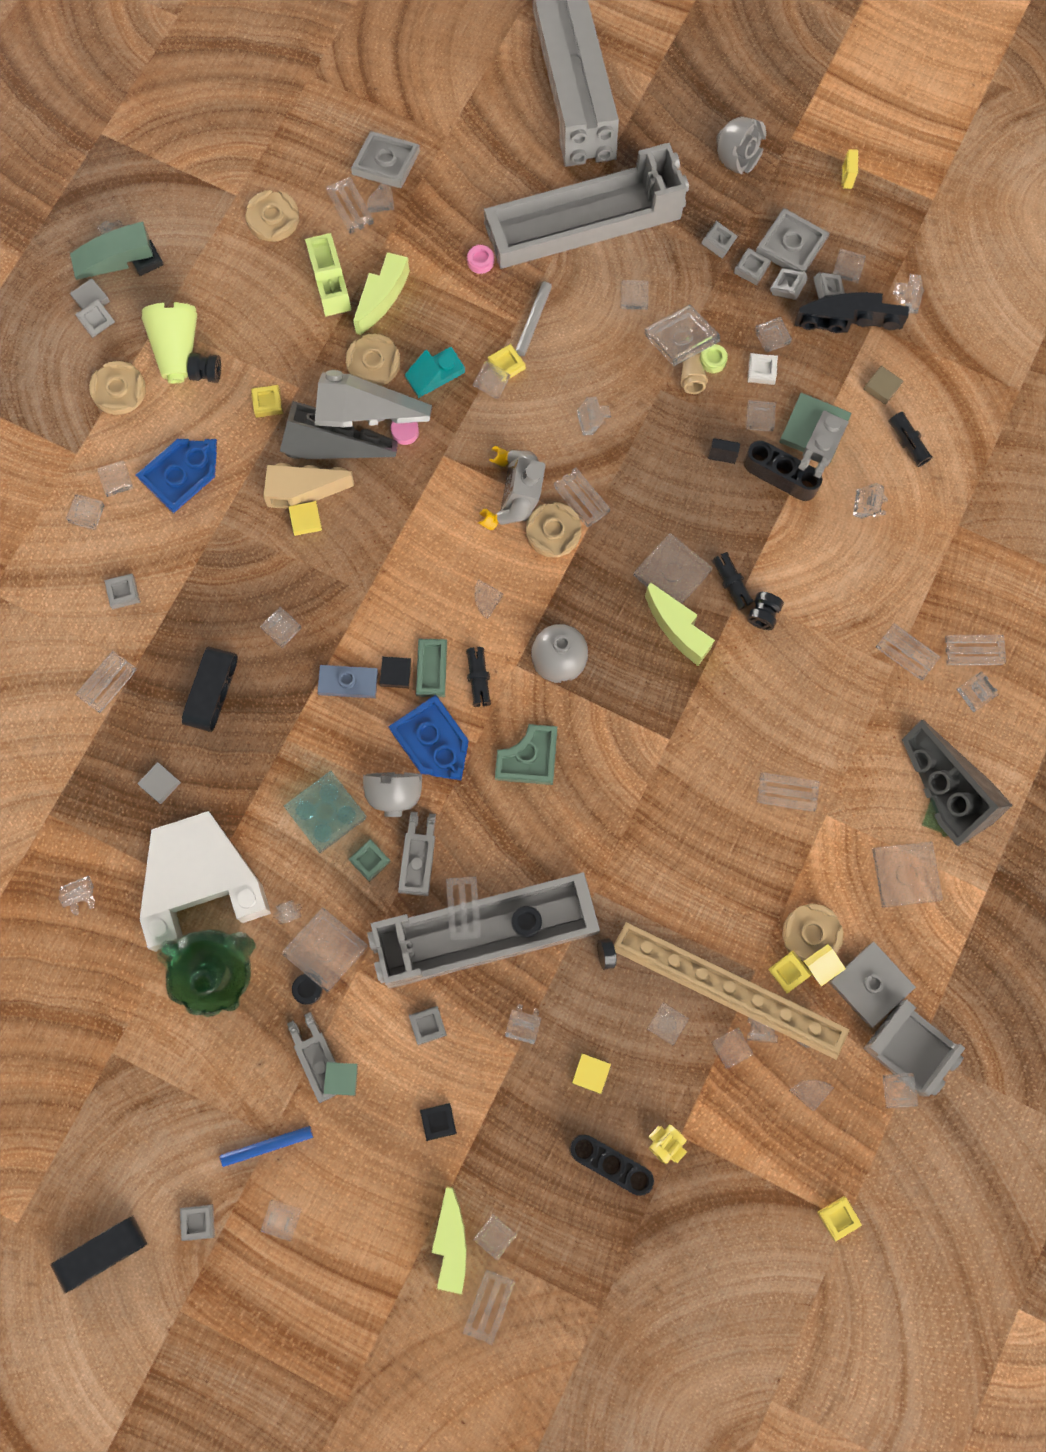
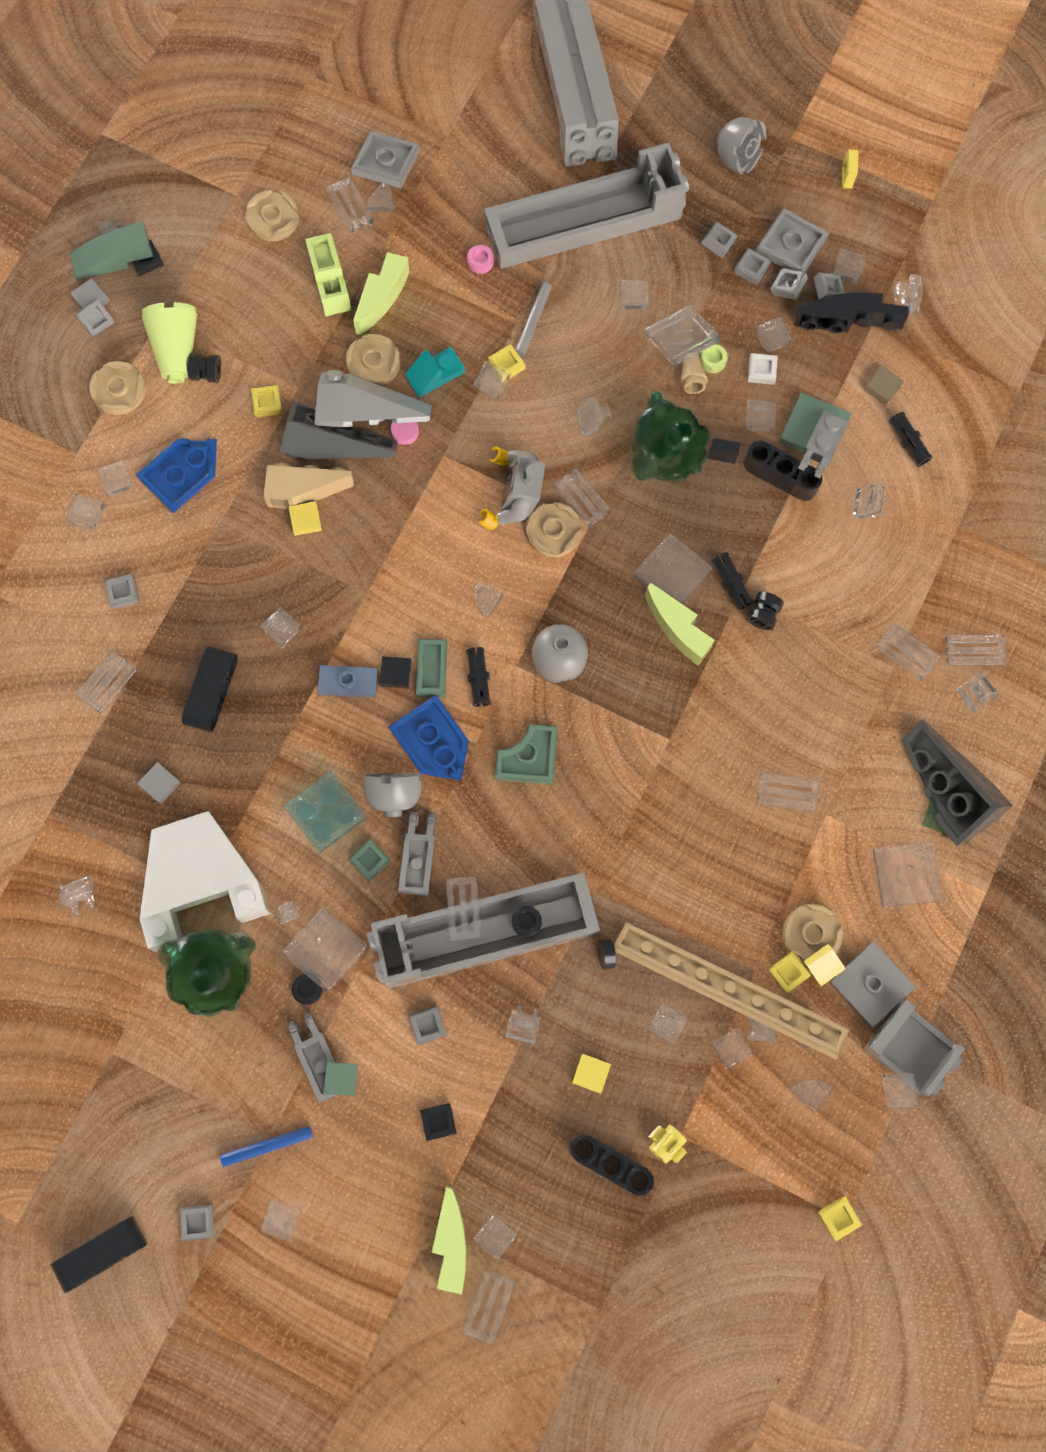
(667, 442): none -> clear green piece

